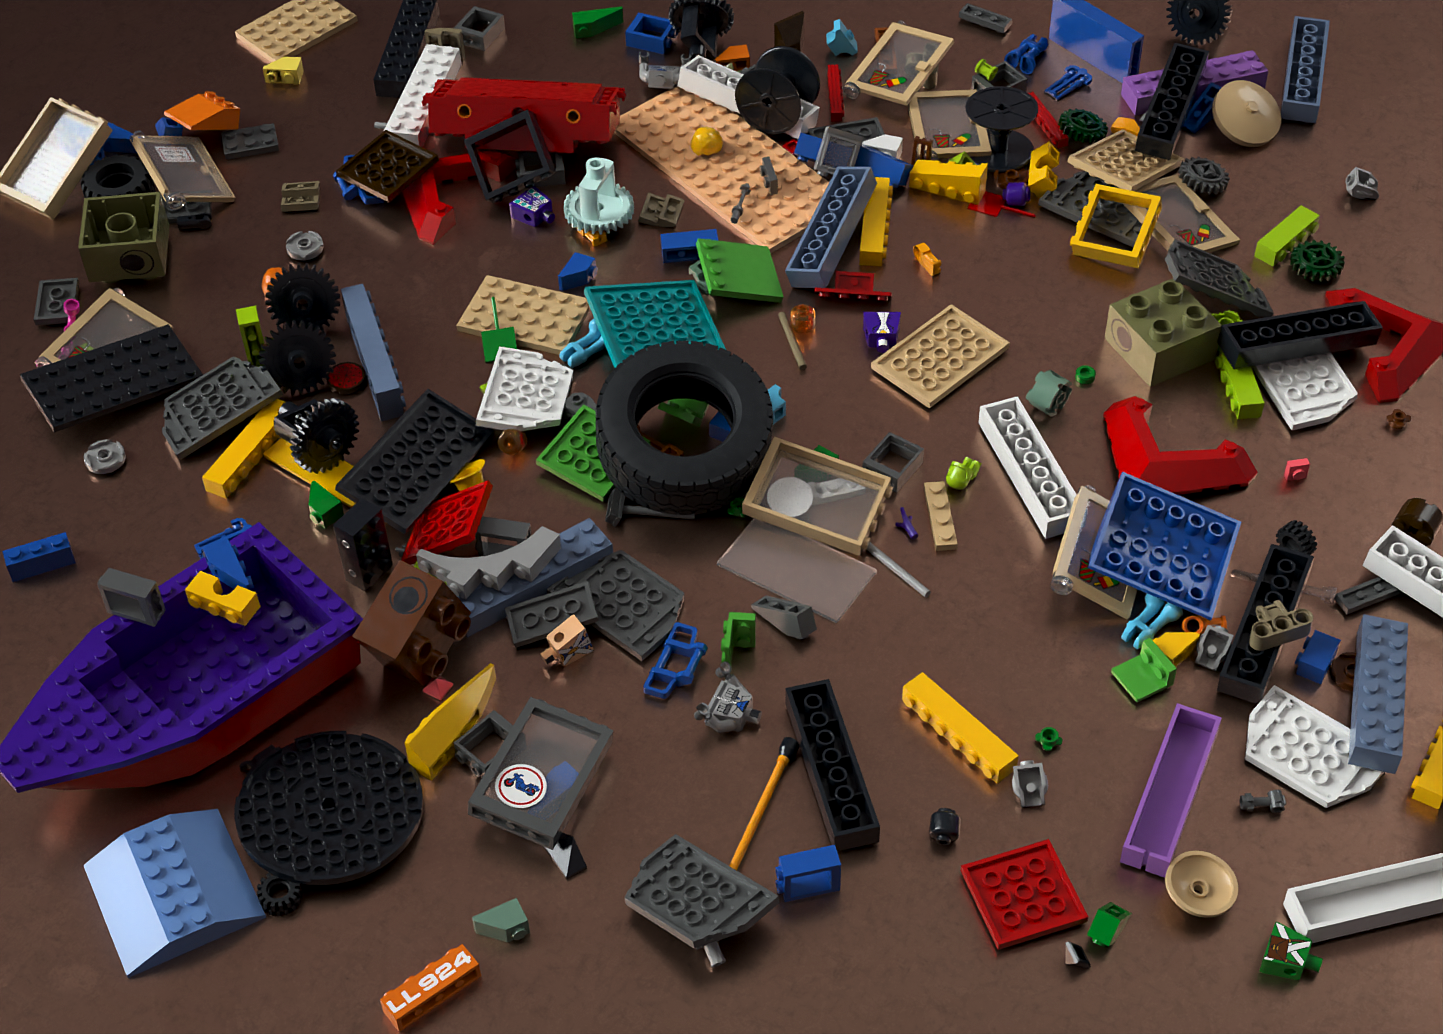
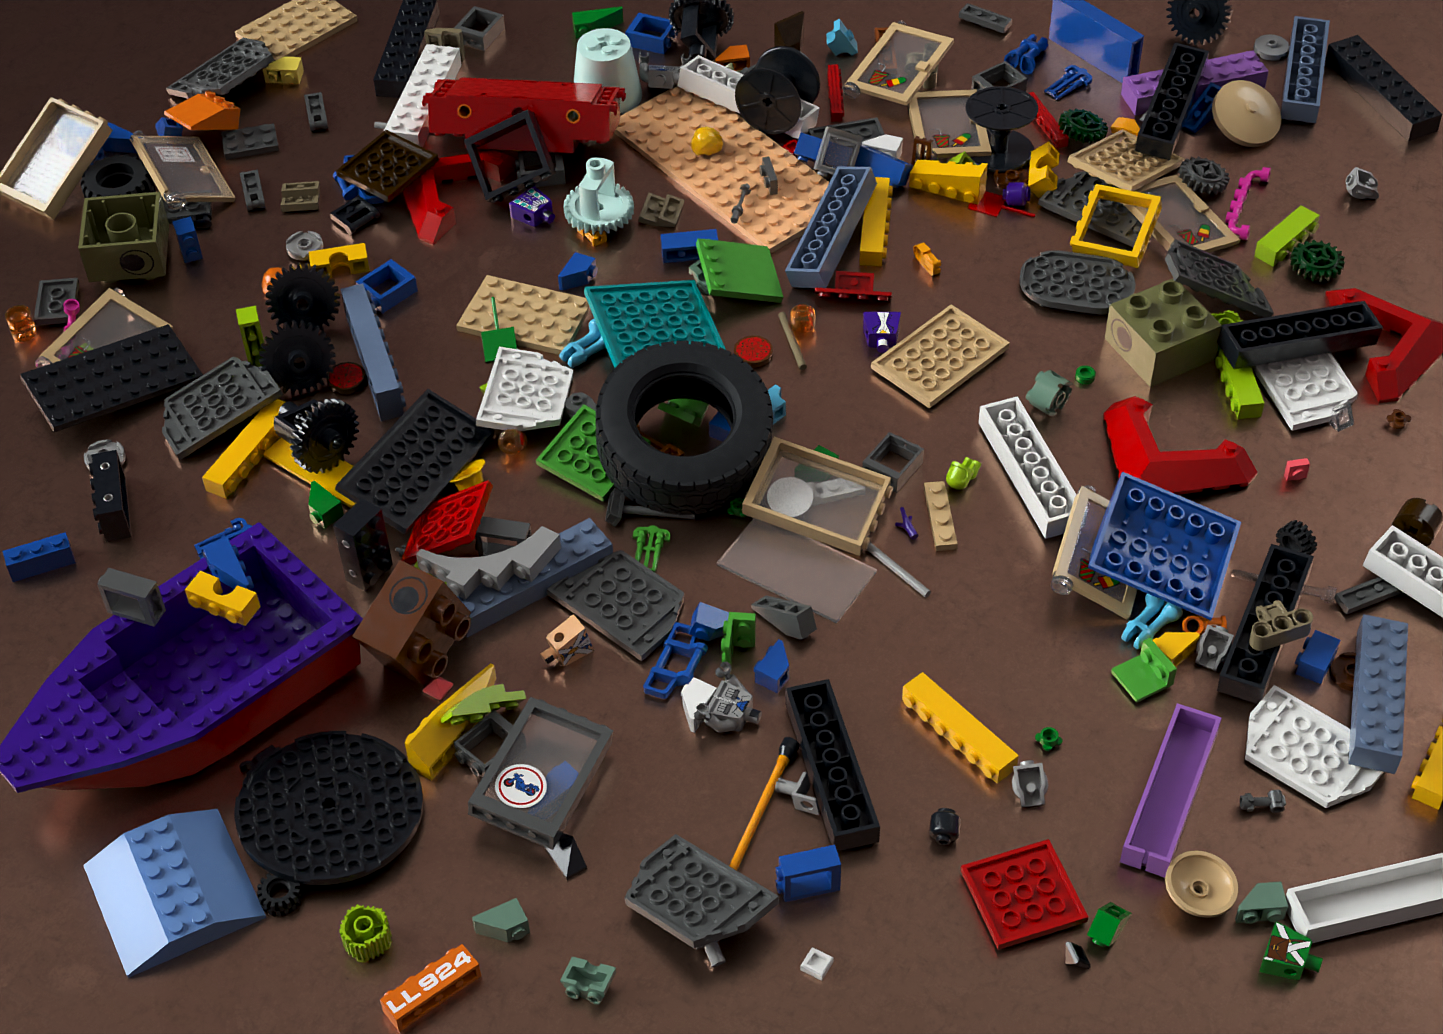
(21, 323): none -> clear orange wheel
(110, 496): none -> black piece
(187, 239): none -> blue brick
(224, 70): none -> dark grey plate
(252, 189): none -> dark grey plate
(316, 111): none -> dark grey plate
(350, 256): none -> yellow arch
(353, 210): none -> black plate
(365, 932): none -> lime brick
(405, 285): none -> blue window
(482, 703): none -> lime slope
(541, 615): dark grey plate -> none
(587, 980): none -> sand green cylinder
(608, 59): none -> light aqua cone
(641, 533): none -> bright green piece
(692, 695): none -> white slope
(707, 622): none -> slope
(754, 350): none -> tile
(773, 669): none -> blue slope
(798, 791): none -> light grey bracket
(816, 963): none -> white tile
(986, 69): lime bush -> none
(1075, 281): none -> dark grey plate
(1241, 196): none -> dark pink bar
(1263, 903): none -> sand green slope
(1271, 47): none -> light grey plate
(1342, 417): none -> clear slope
(1383, 88): none -> black brick

